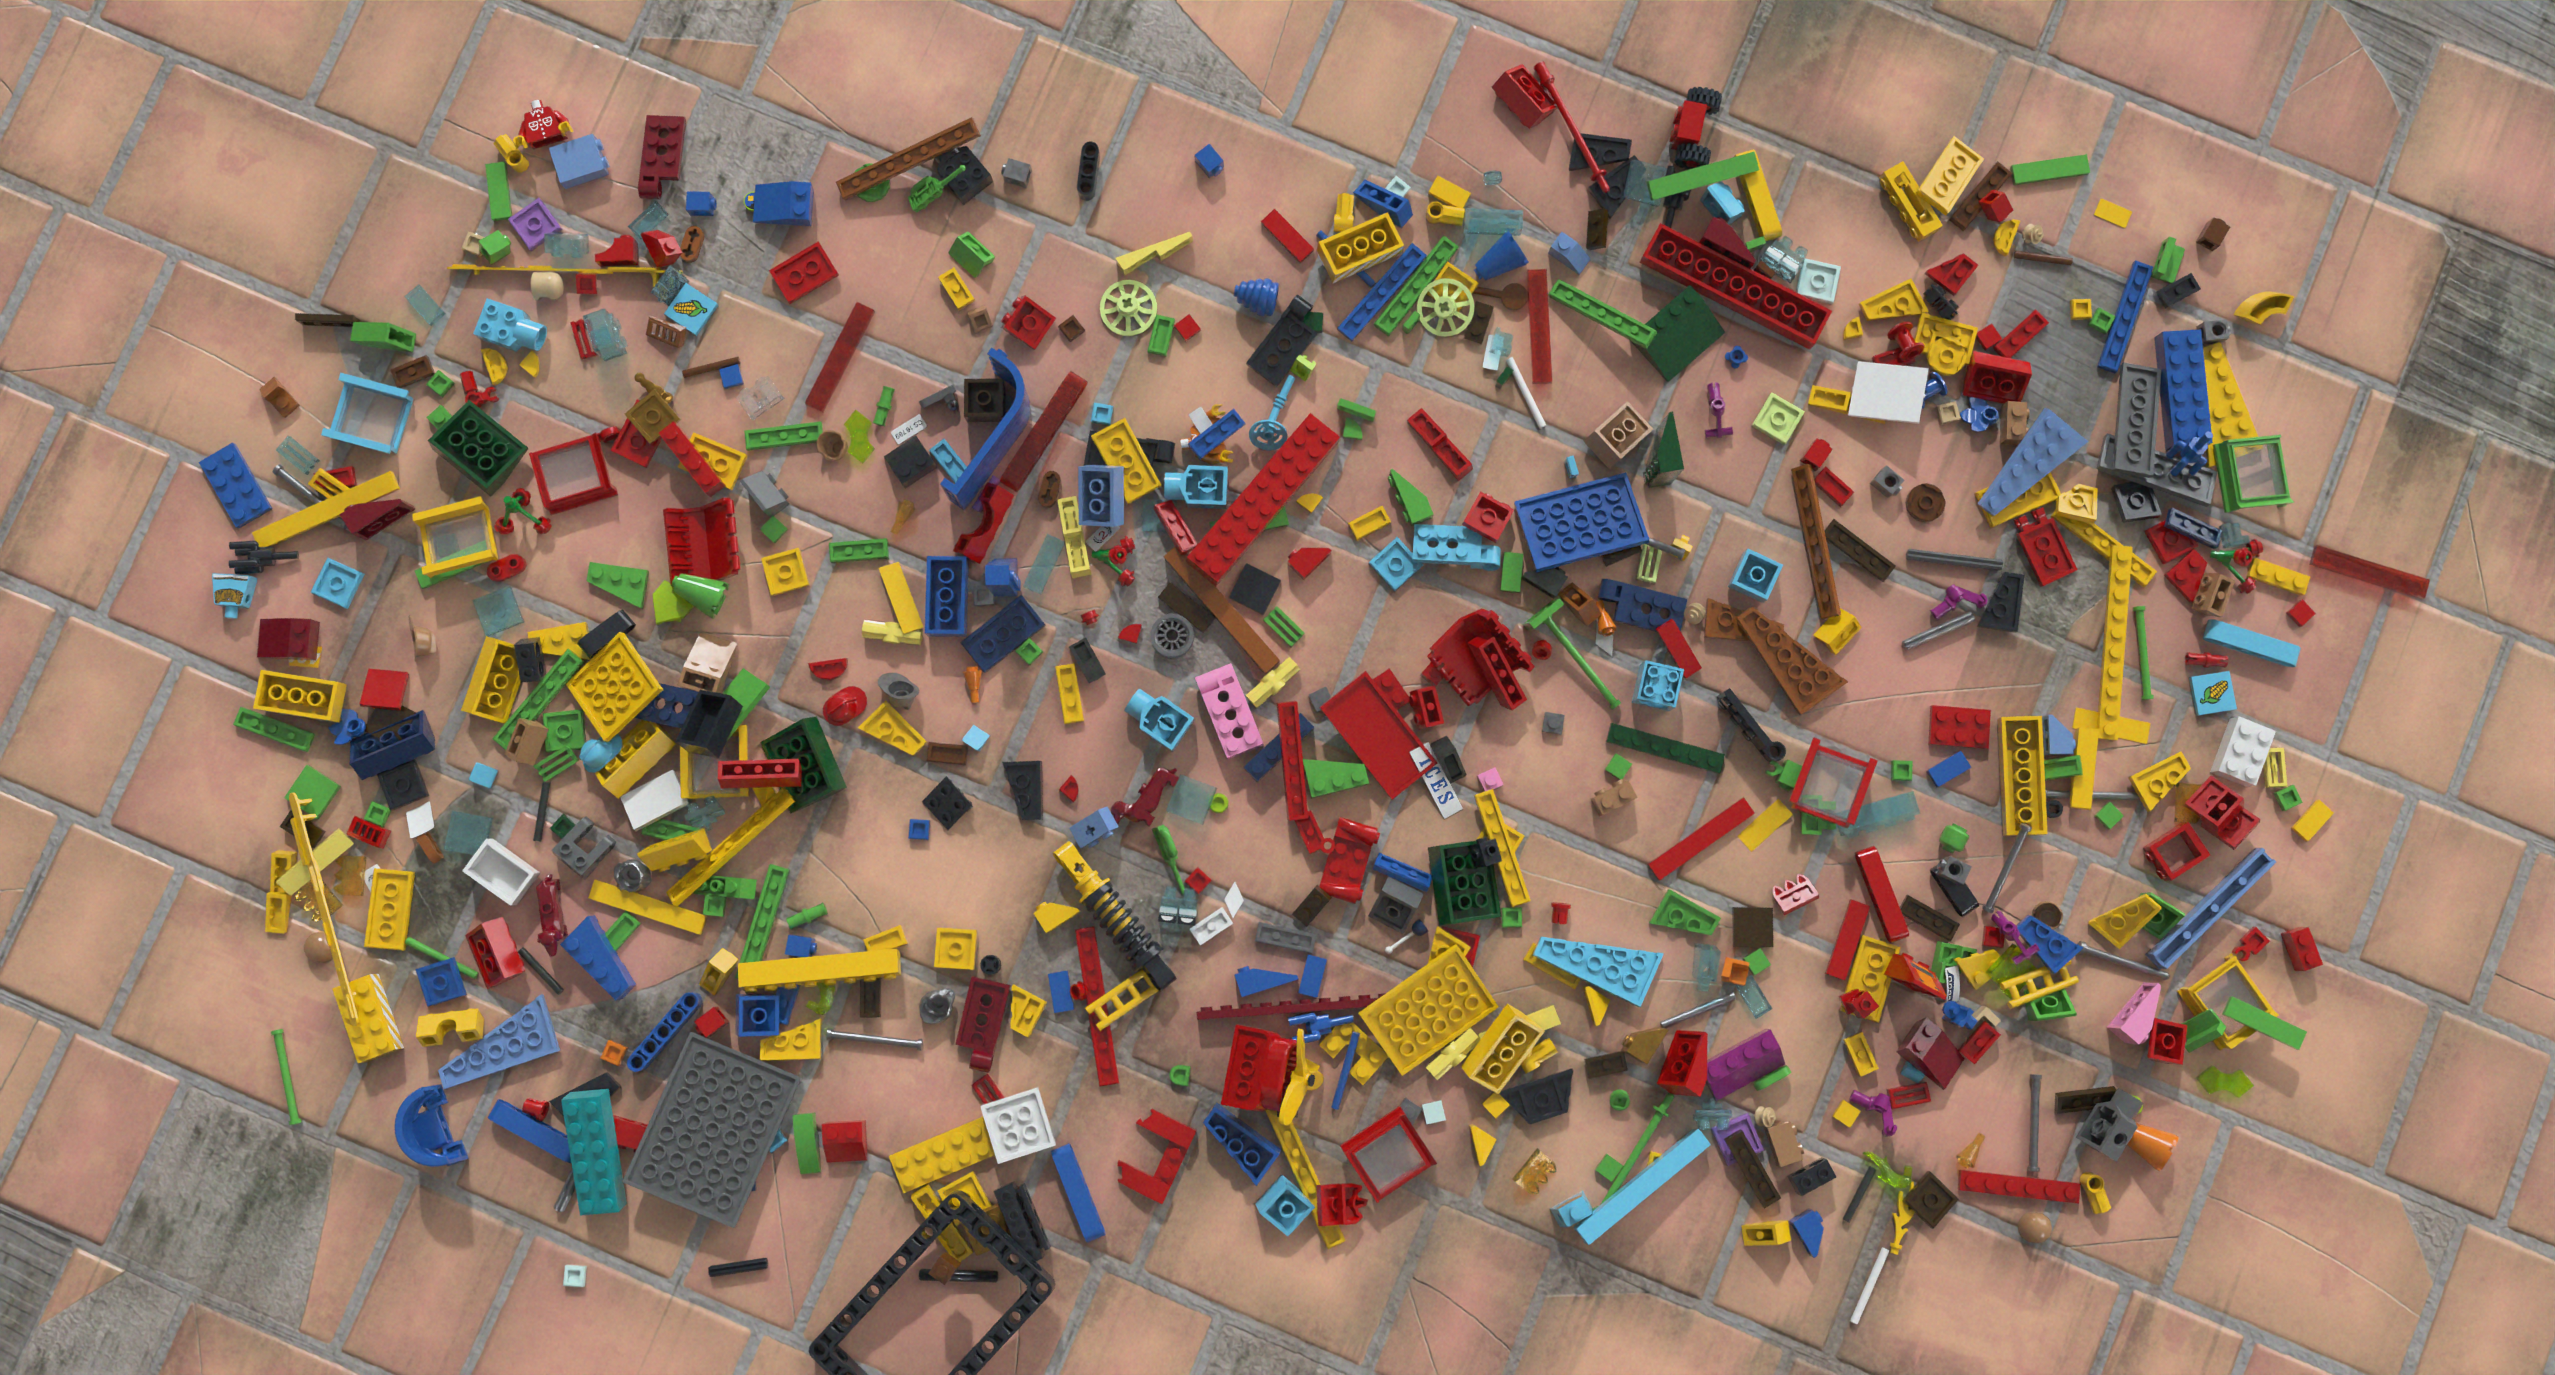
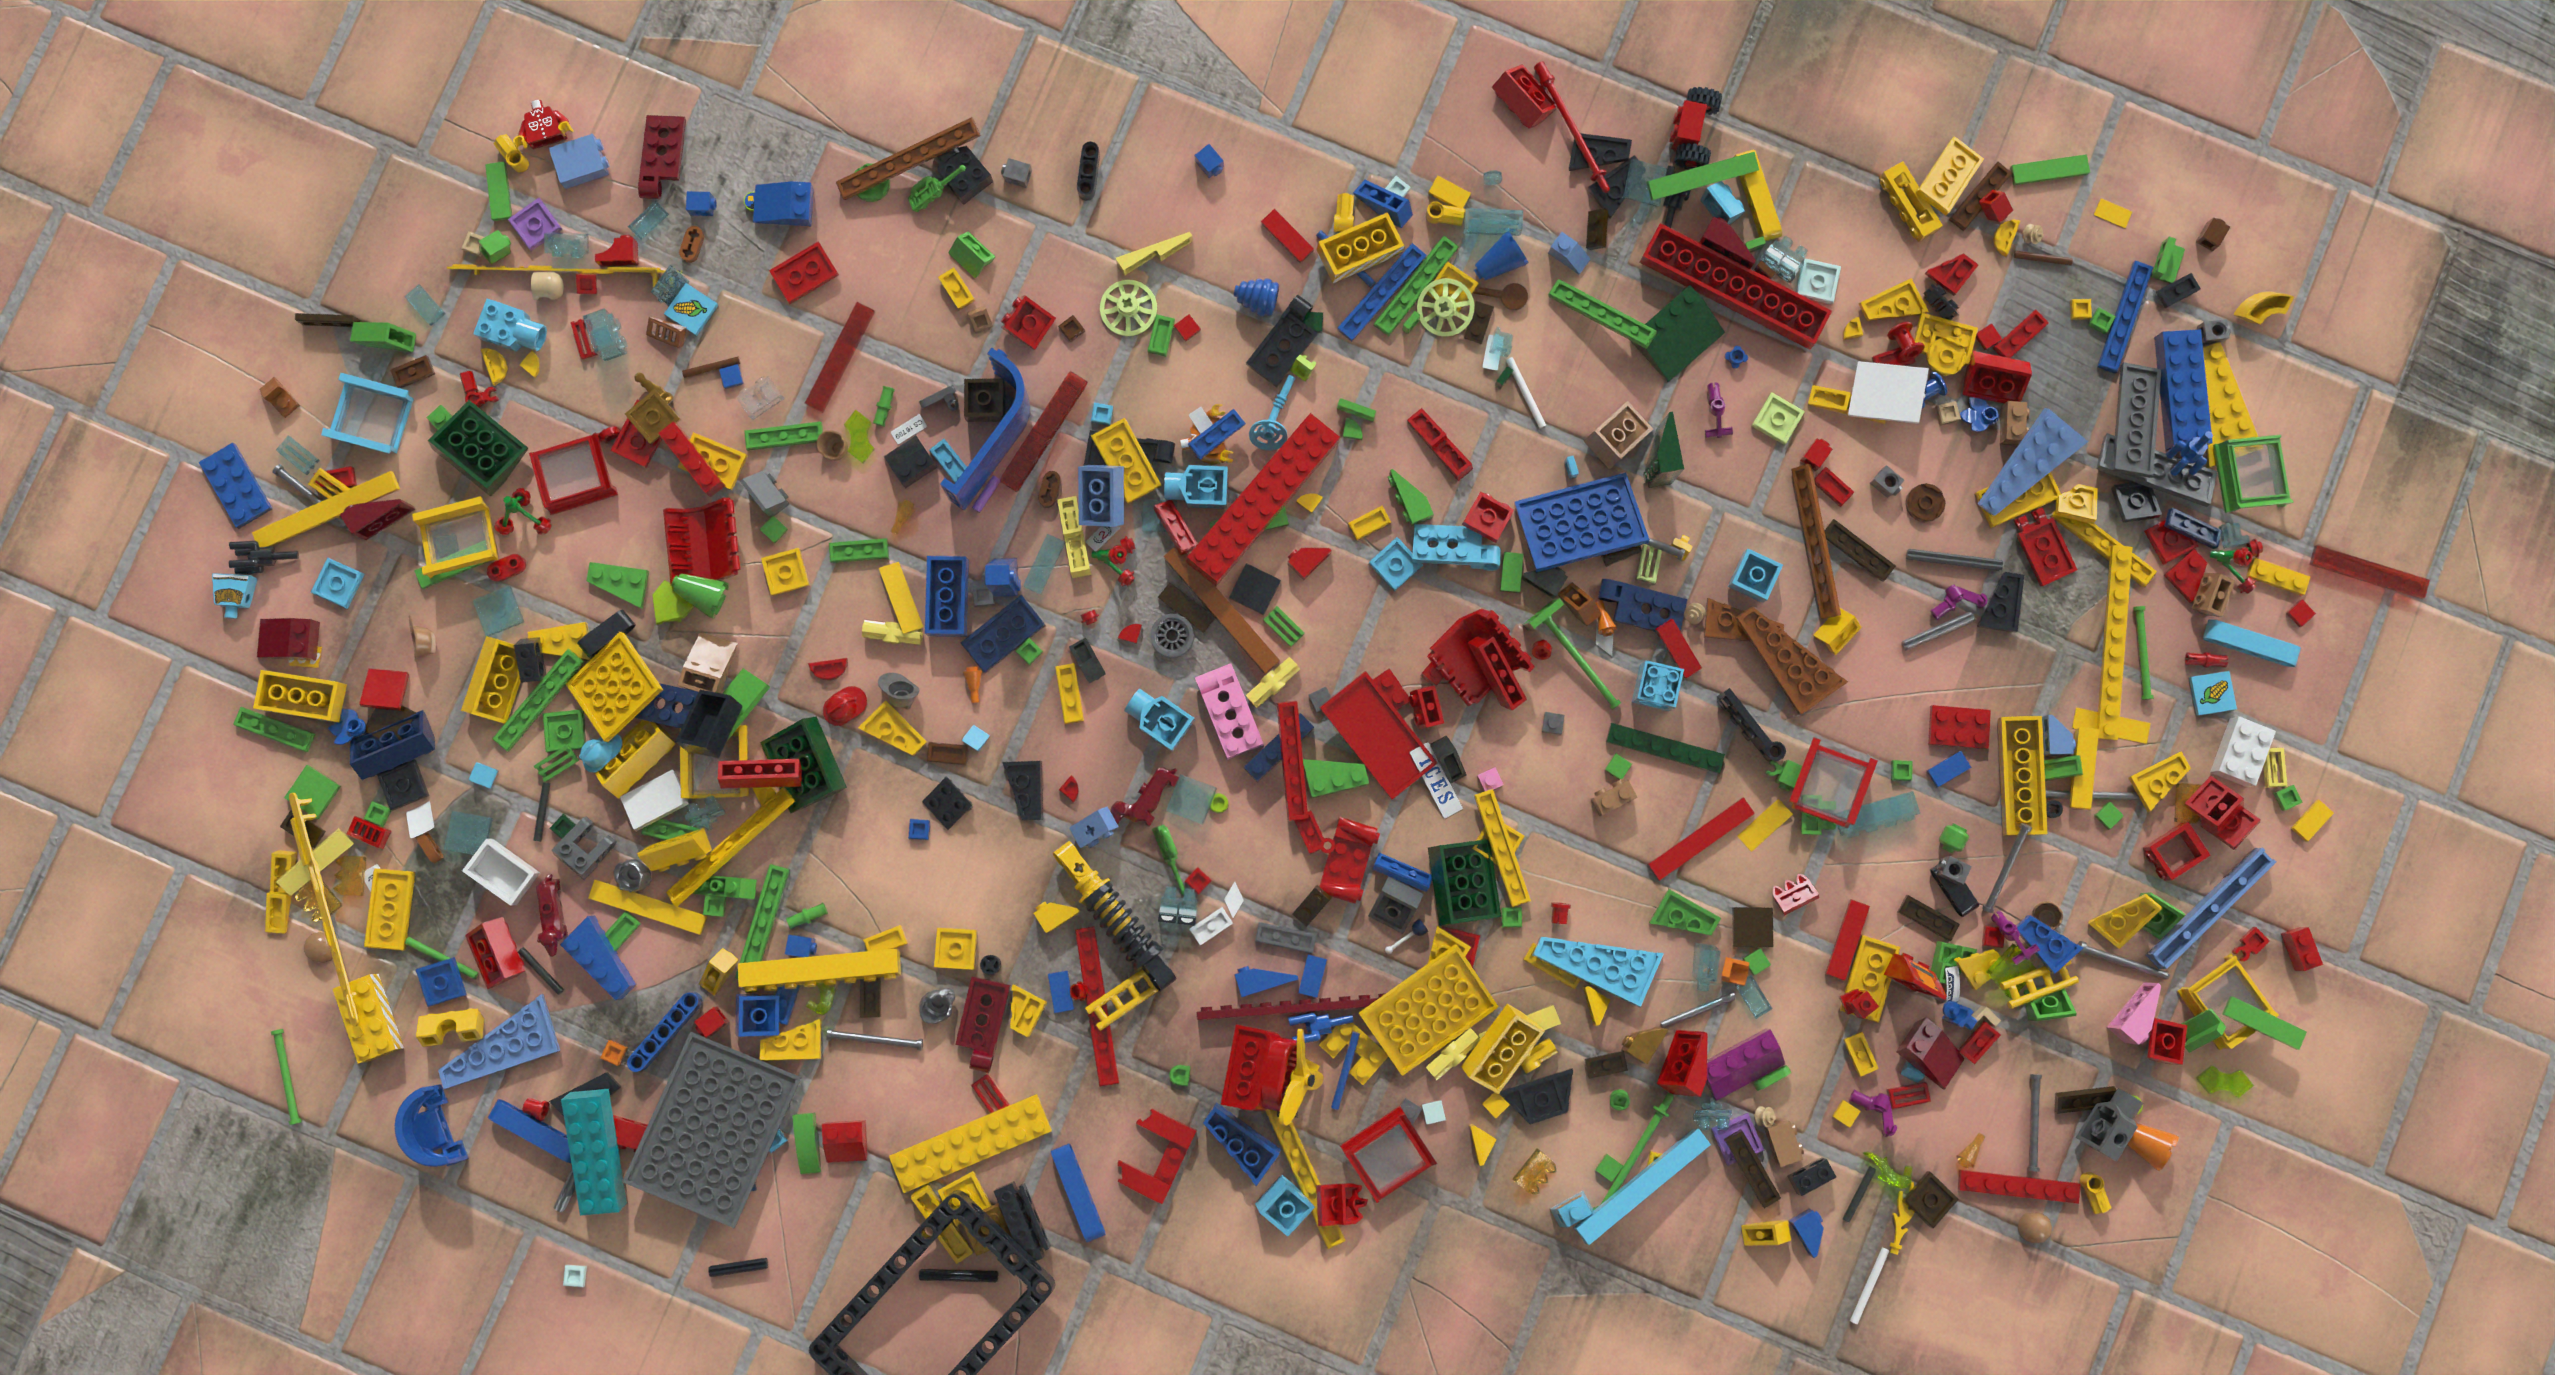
(440, 383): bright green tile -> none
(526, 741): medium nougat brick -> none
(661, 247): red slope -> none
(944, 1268): reddish brown brick -> none
(995, 504): red arch -> none
(1018, 1125): white plate -> none
(1485, 852): black brick -> none
(1539, 326): clear red plate -> none
(1882, 894): red beam -> none

